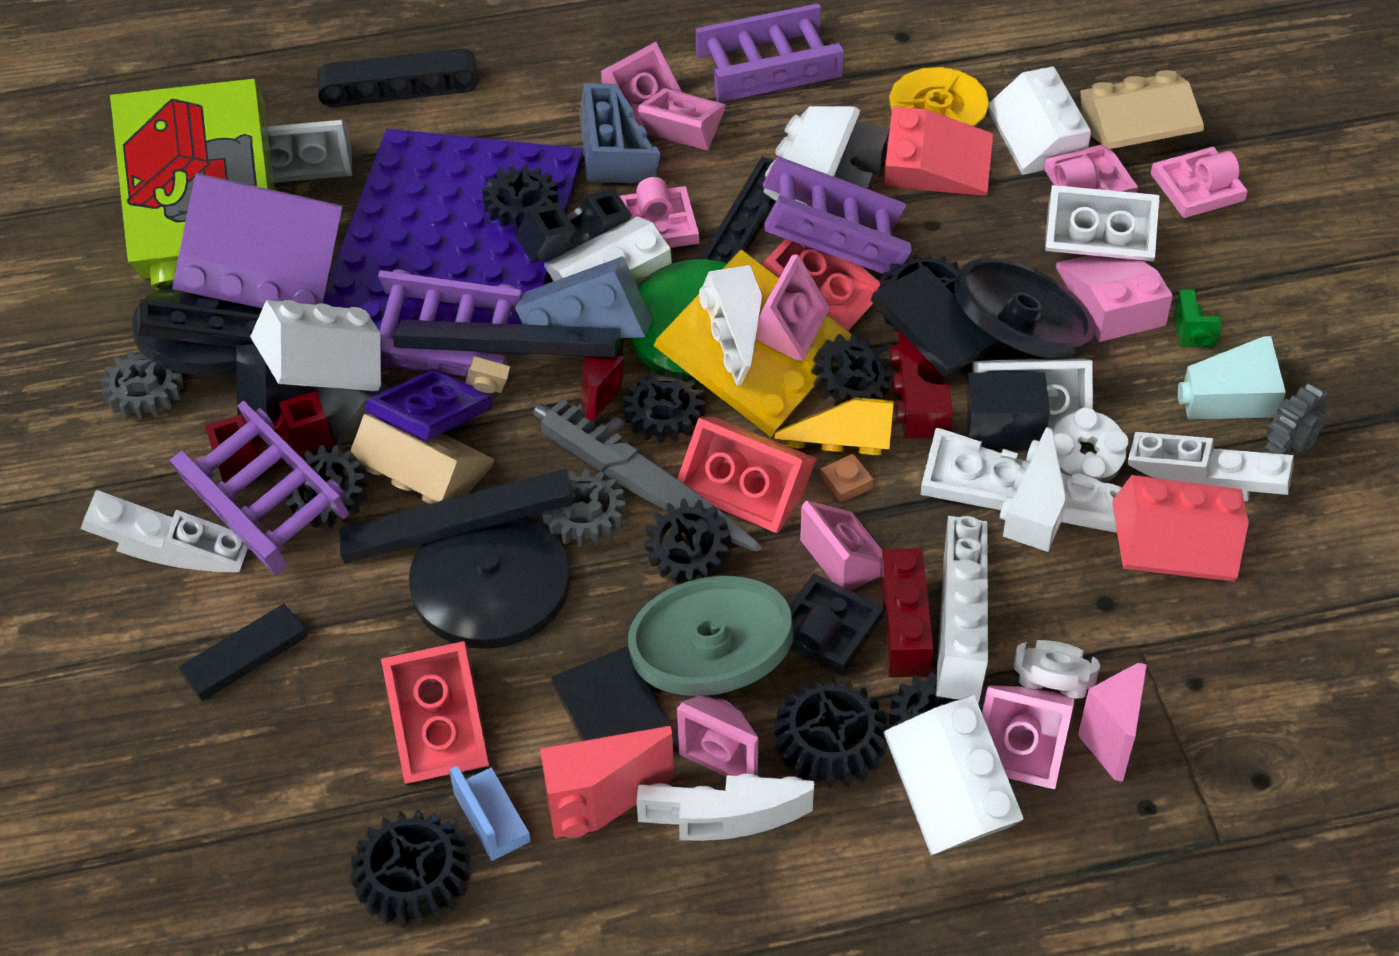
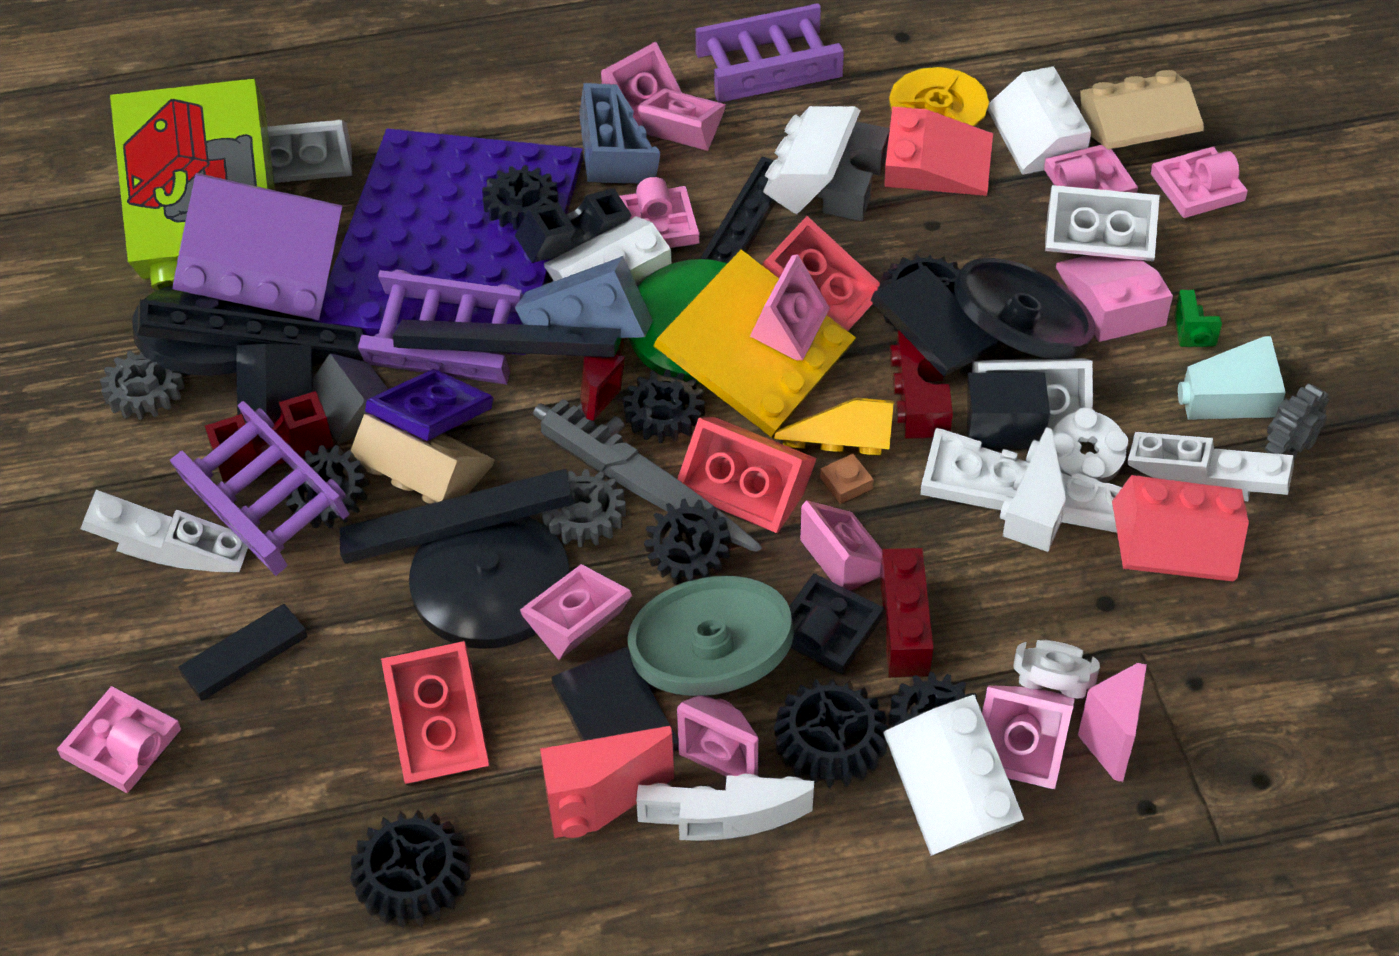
(119, 739): none -> bright pink plate
(319, 345): white slope -> none
(397, 77): black beam -> none
(487, 375): tan plate -> none
(490, 812): light blue panel -> none
(575, 609): none -> bright pink slope
(734, 309): white slope -> none
(829, 232): medium lavender fence -> none
(850, 370): black gear -> none
(963, 610): white slope -> none

